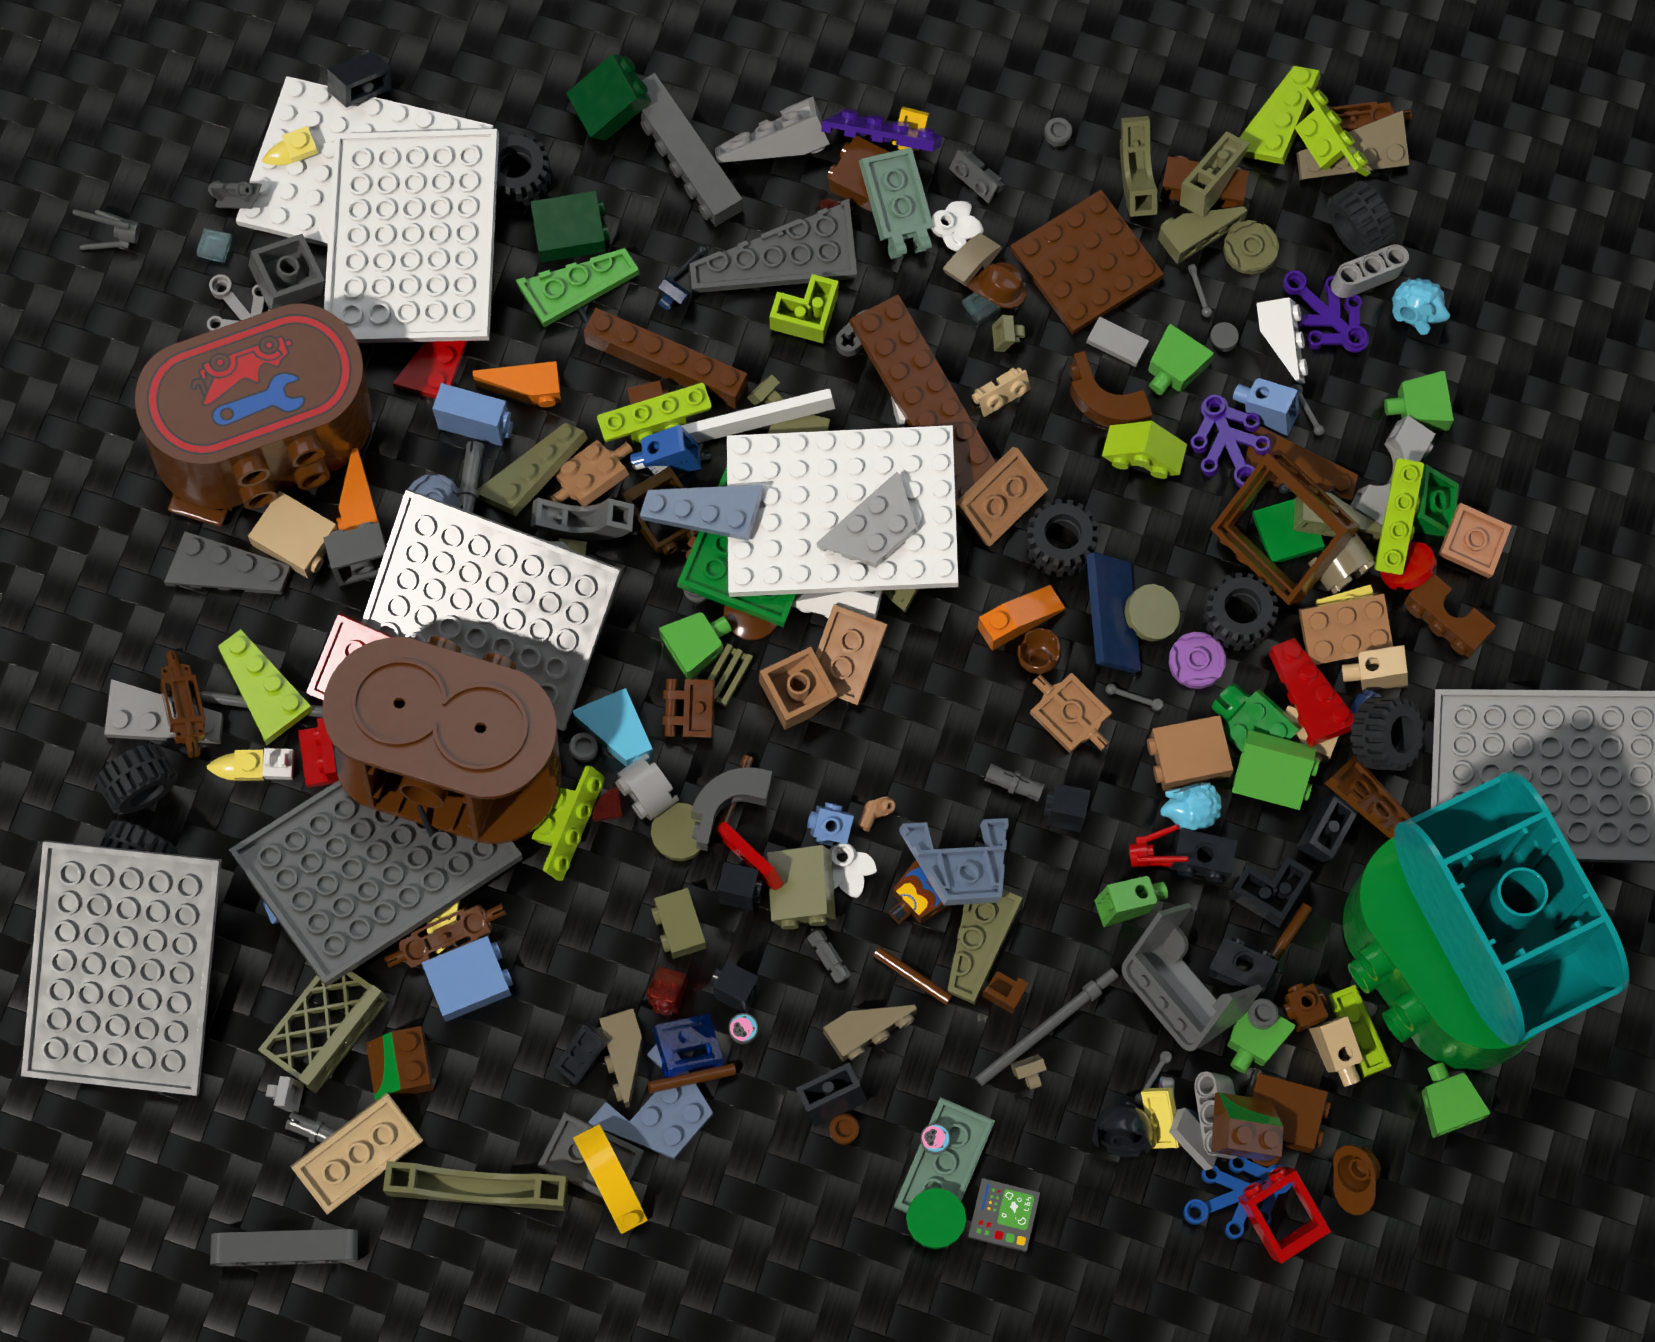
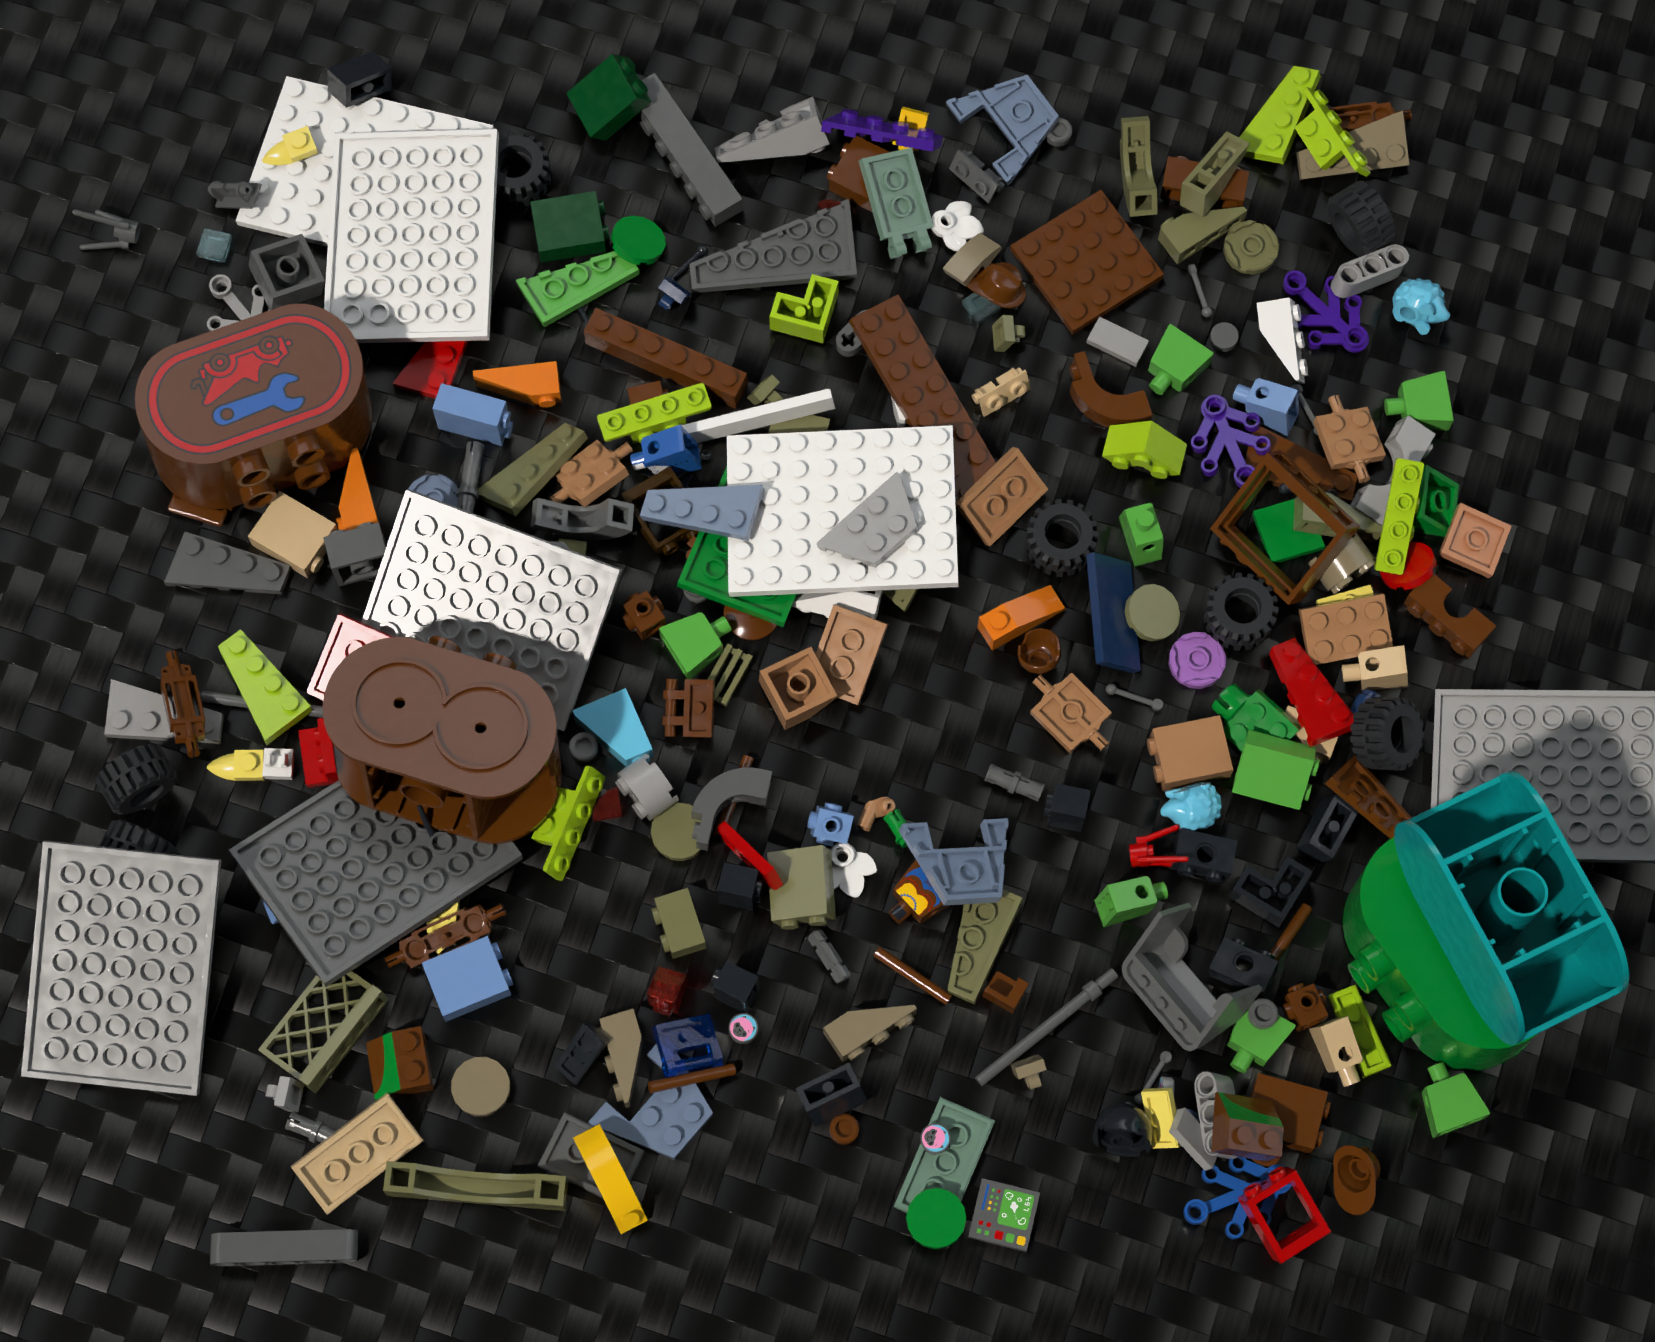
(480, 1086): none -> dark tan tile
(638, 240): none -> green tile
(643, 614): none -> reddish brown brick
(894, 823): none -> green pin
(1018, 112): none -> sand blue wing
(1141, 530): none -> bright green torso
(1349, 438): none -> medium nougat plate

